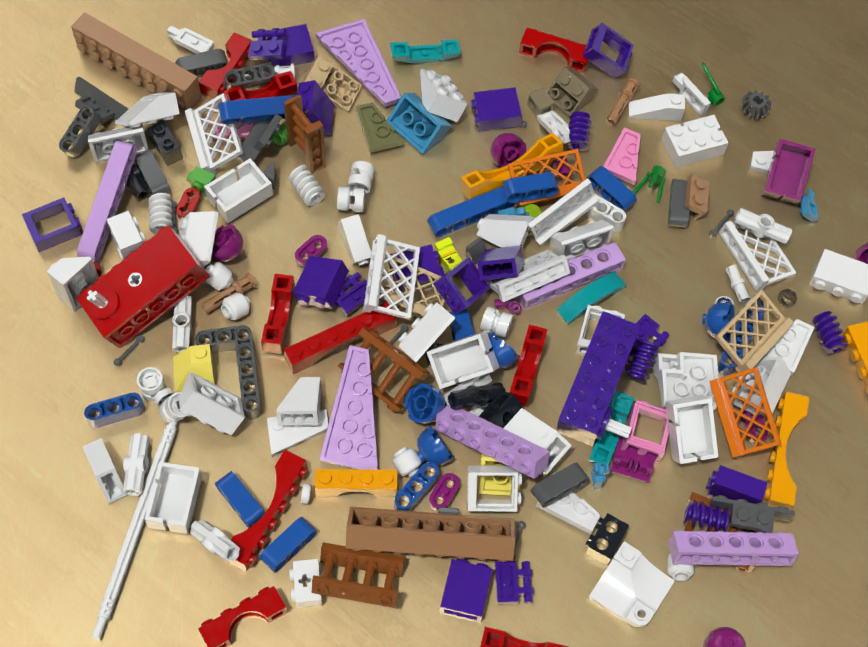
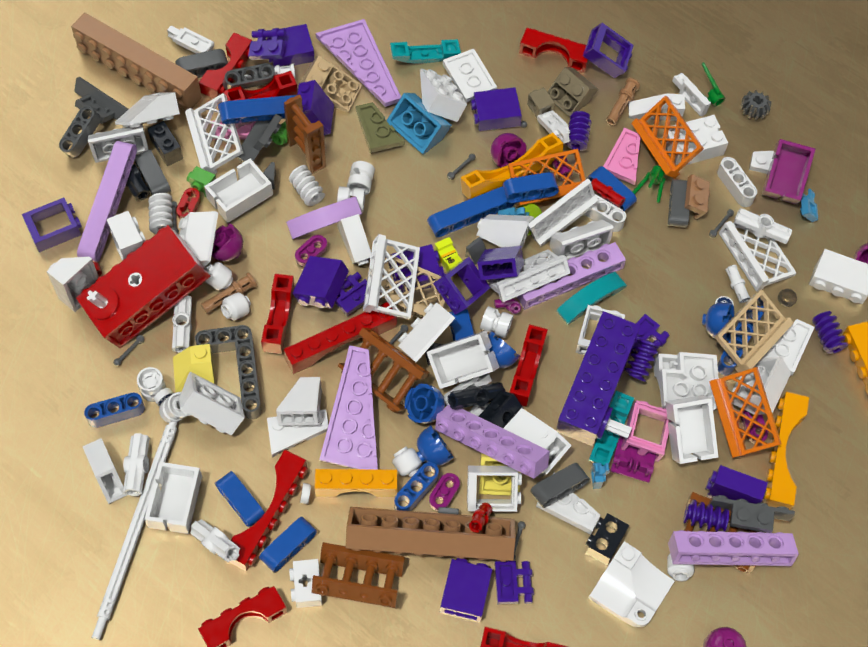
(323, 217): none -> lavender slope
(451, 175): none -> dark grey hinge
(469, 74): none -> white plate
(480, 517): none -> red pin
(607, 193): none -> red pin
(659, 149): none -> orange fence
(730, 174): none -> white beam

